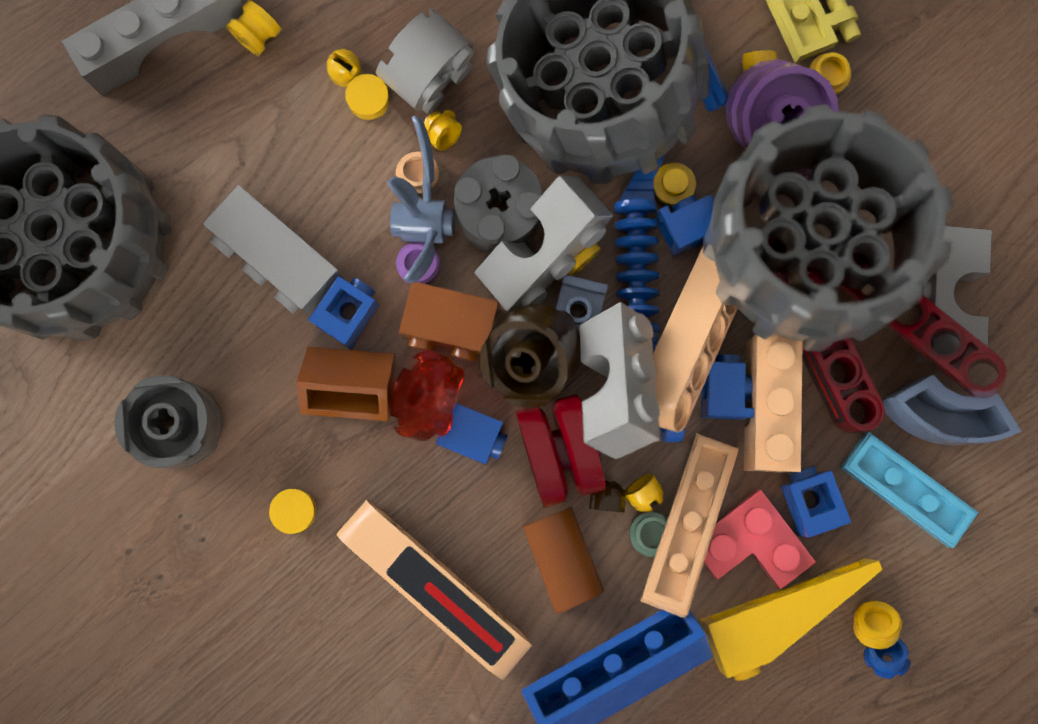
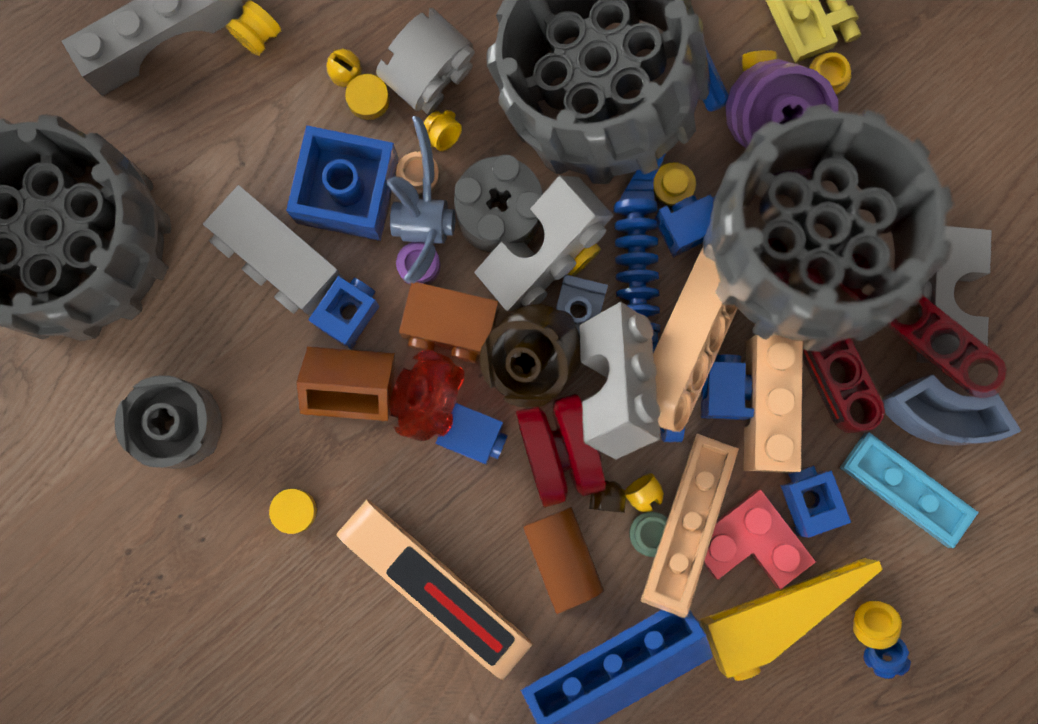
(342, 183): none -> blue brick

